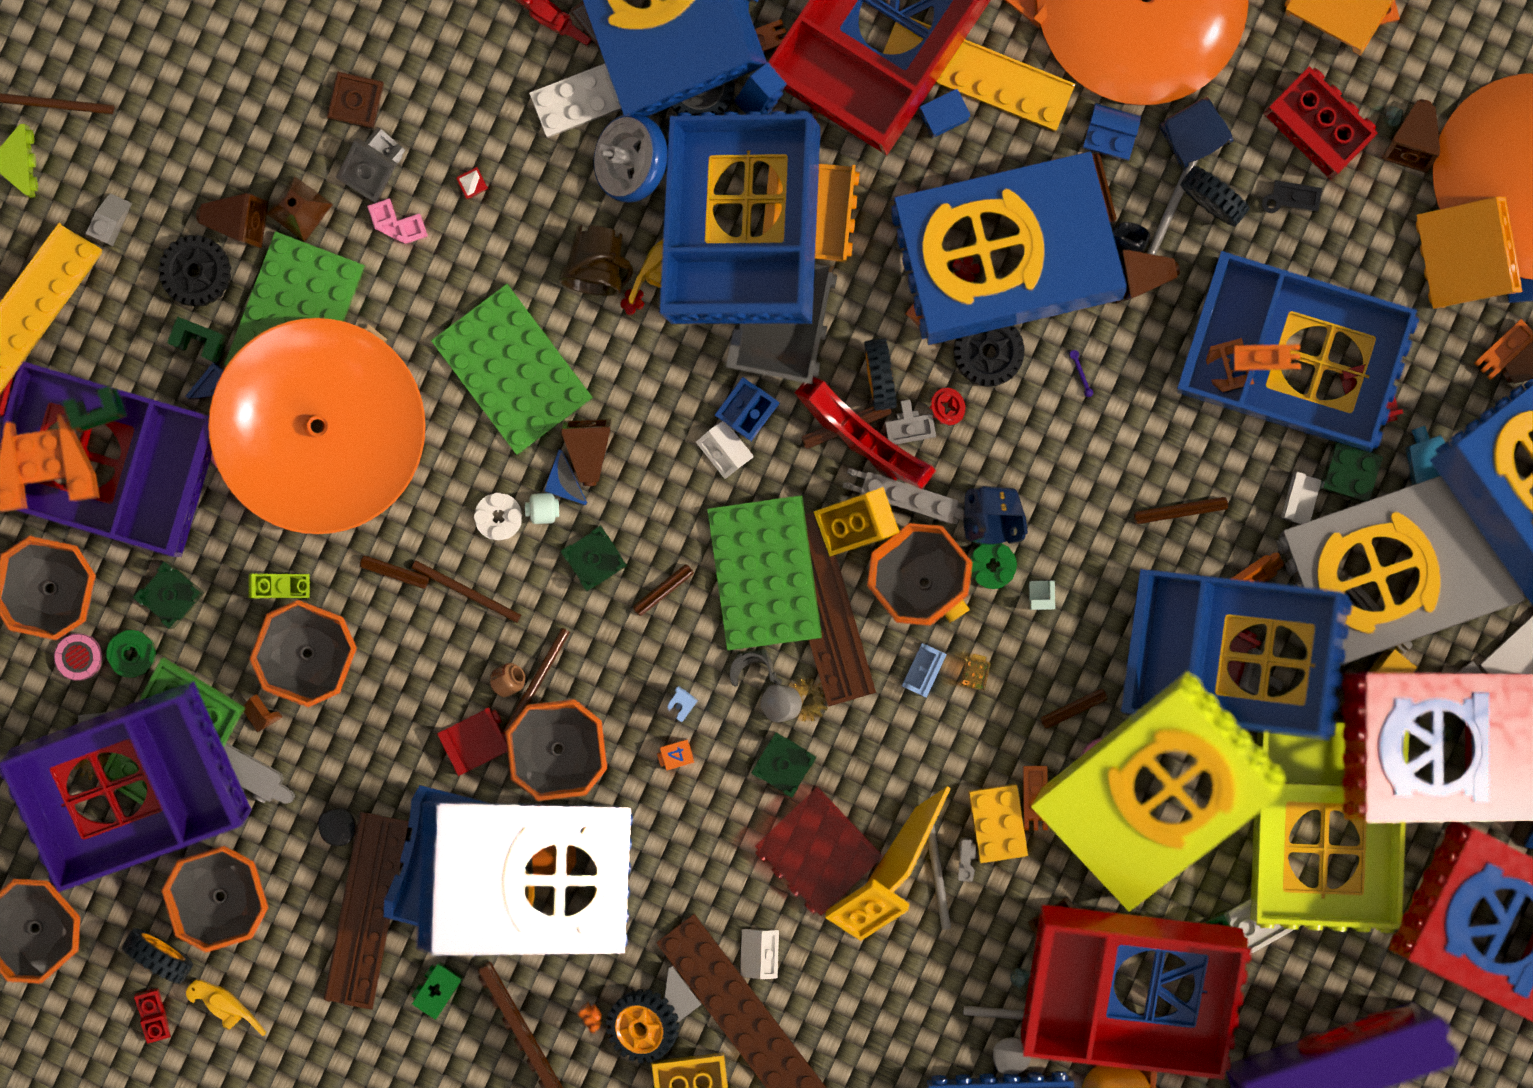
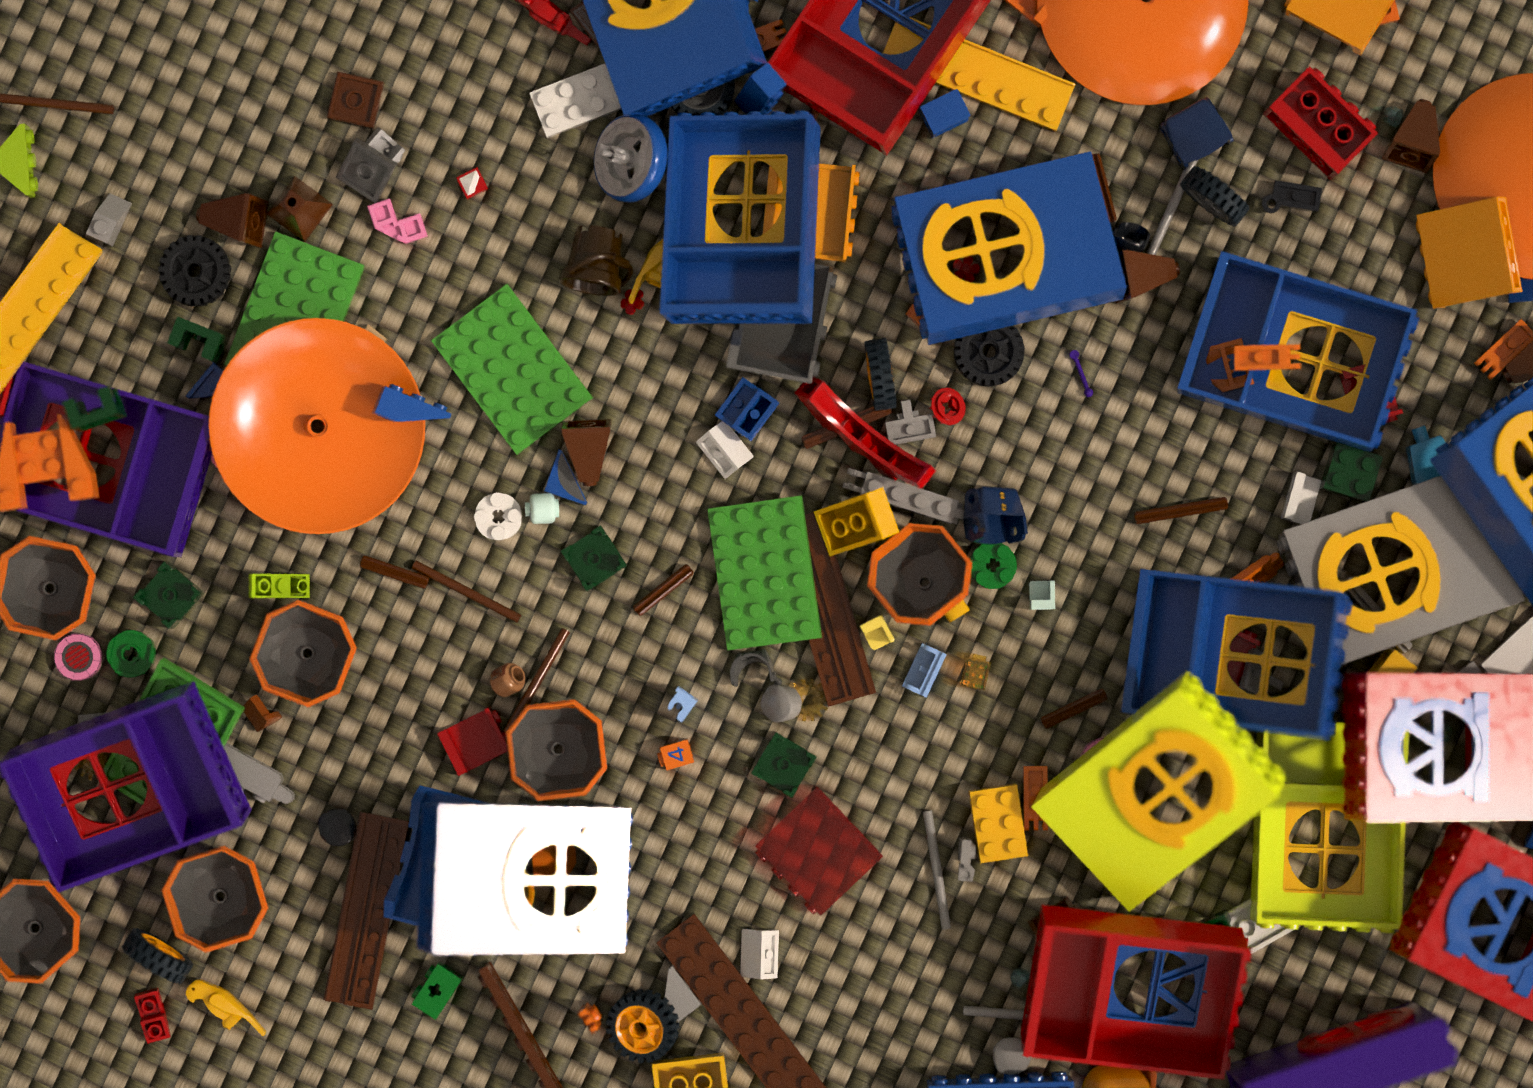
(400, 407): none -> blue slope
(875, 902): yellow piece -> none
(876, 632): none -> light yellow panel
(1112, 131): blue brick -> none

